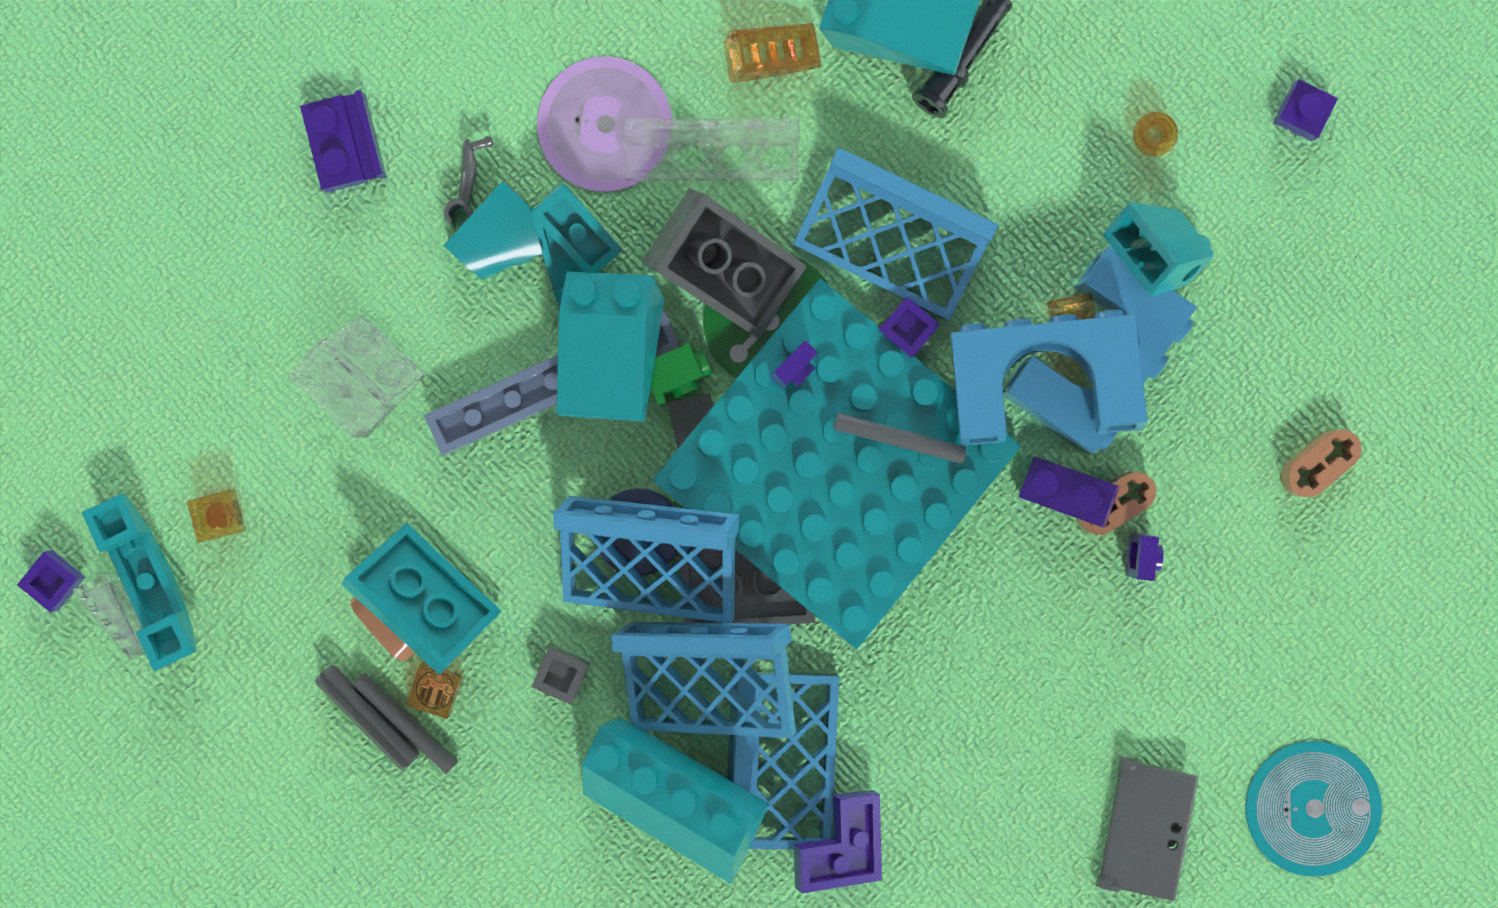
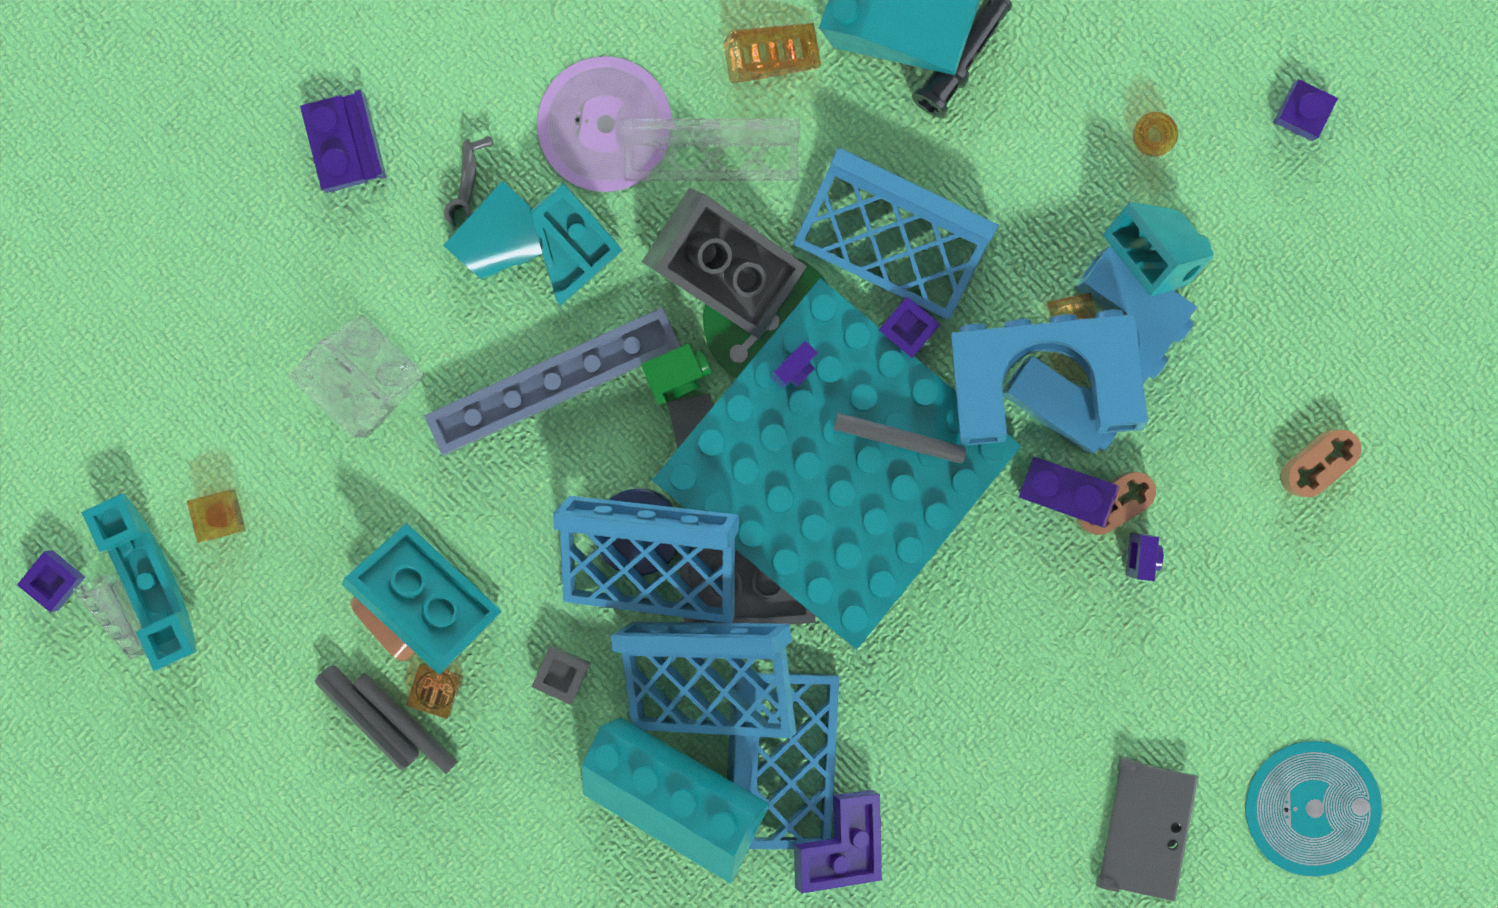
(607, 345): teal slope -> none

